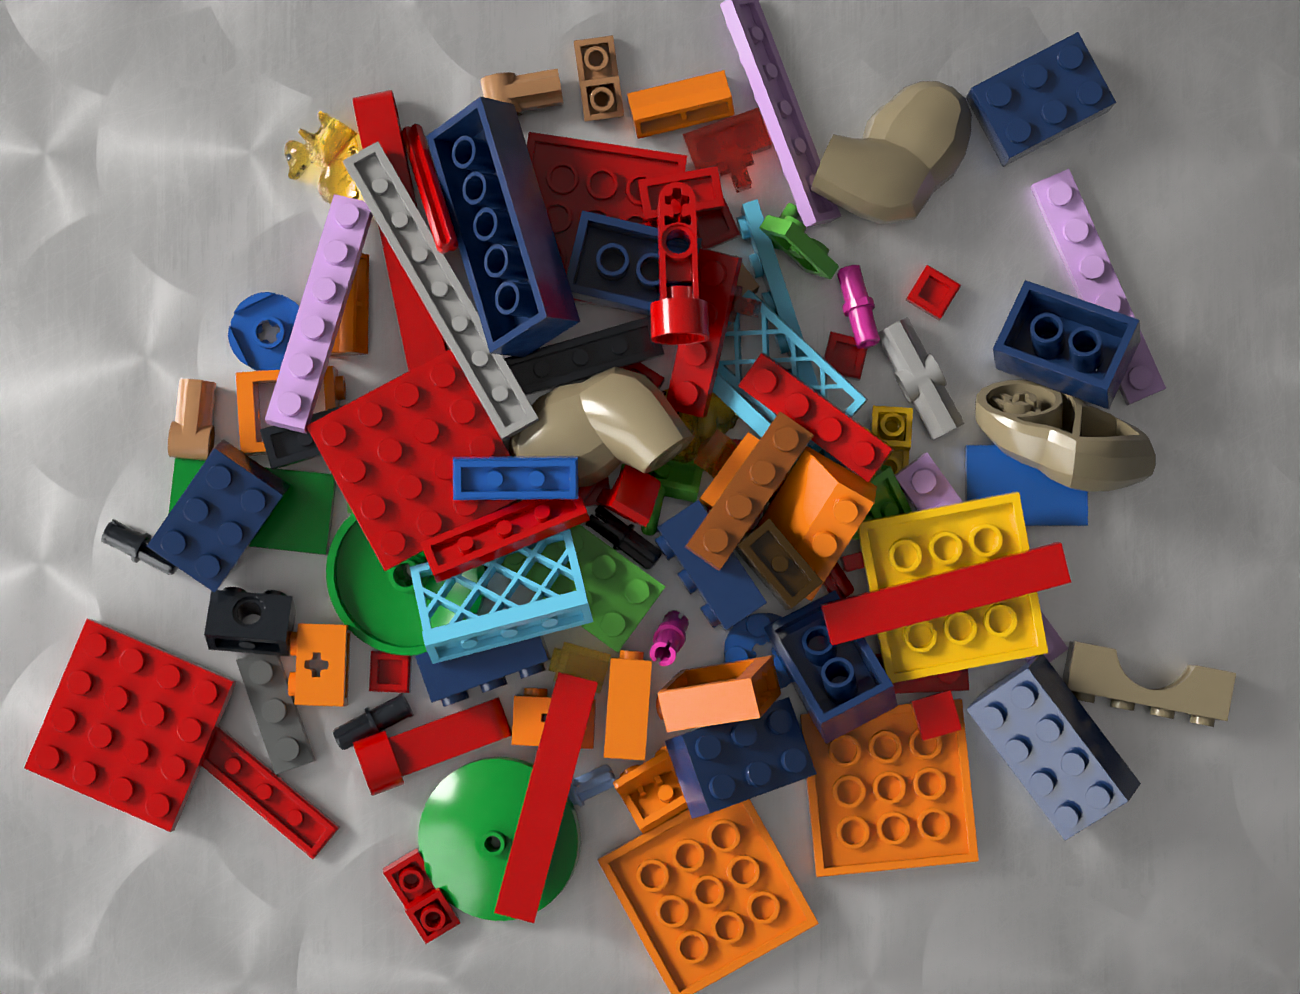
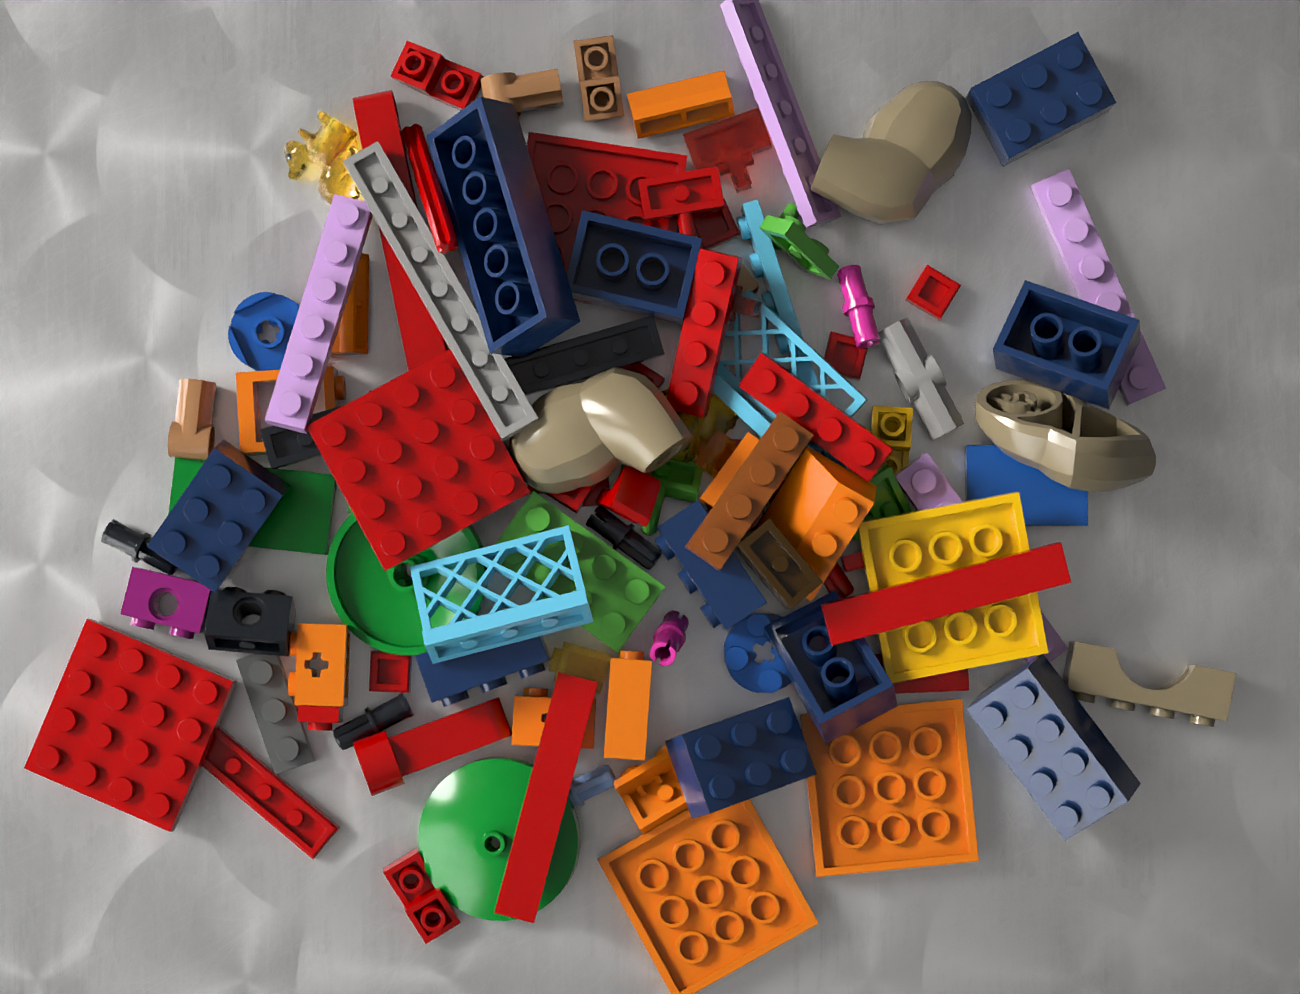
(143, 600): none -> magenta brick
(320, 717): none -> red plate
(436, 76): none -> red slope
(500, 534): red plate -> none
(515, 477): blue tile -> none
(679, 313): red beam -> none
(718, 694): window -> none
(936, 715): red tile -> none

